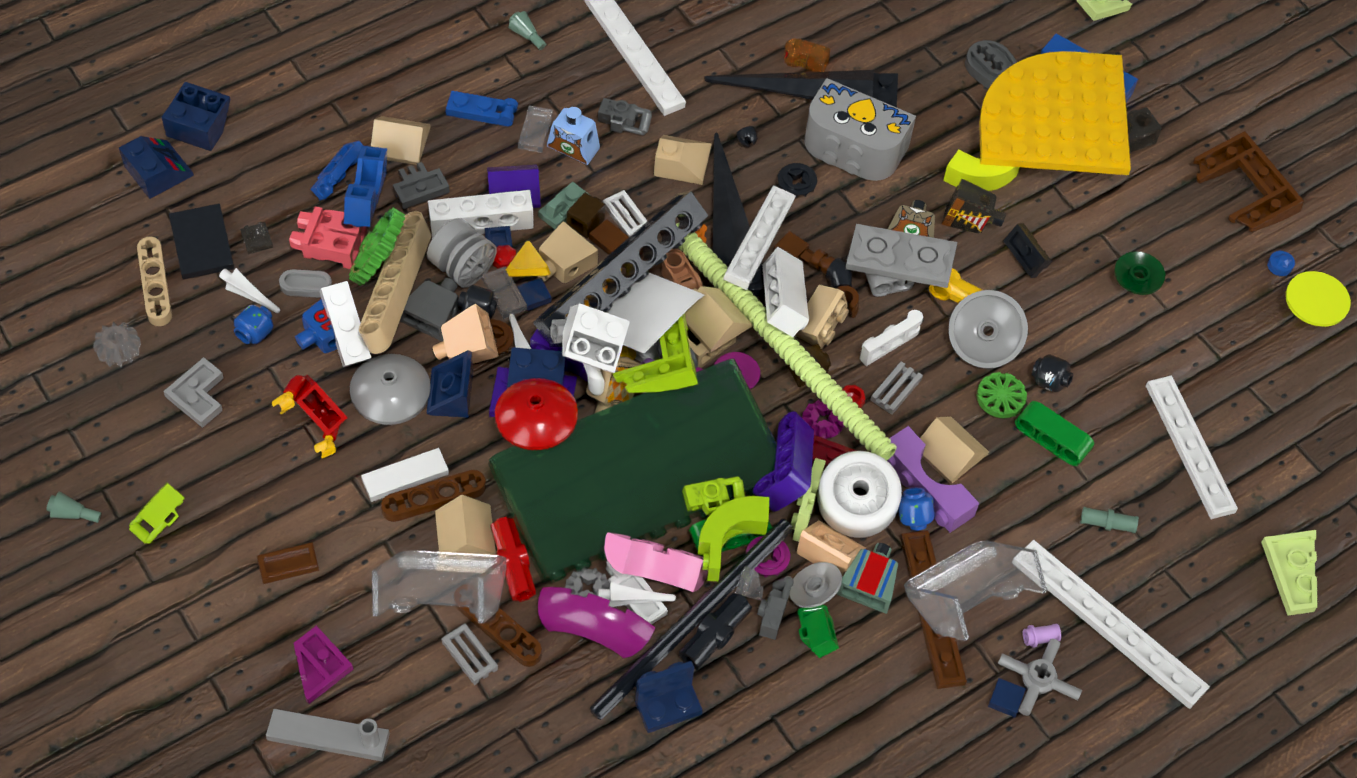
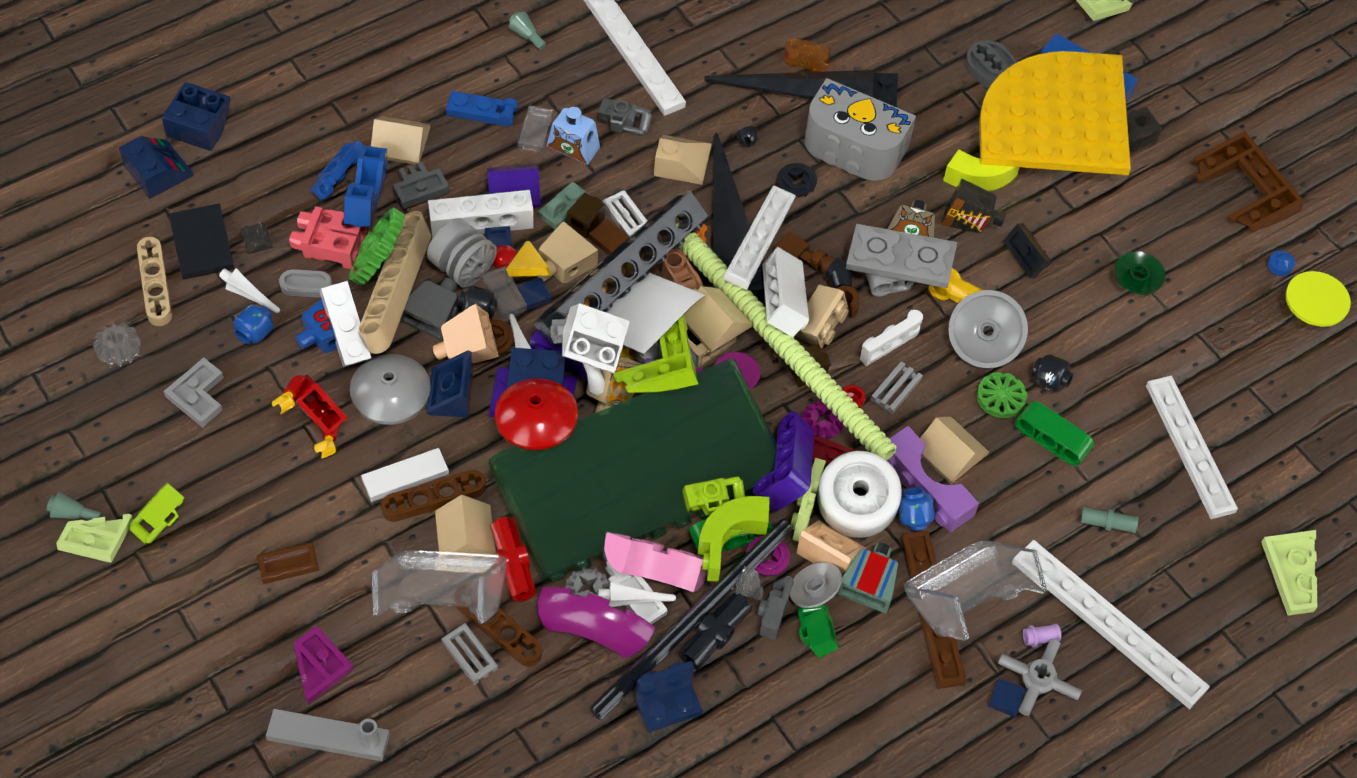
(95, 537): none -> yellowish green wing

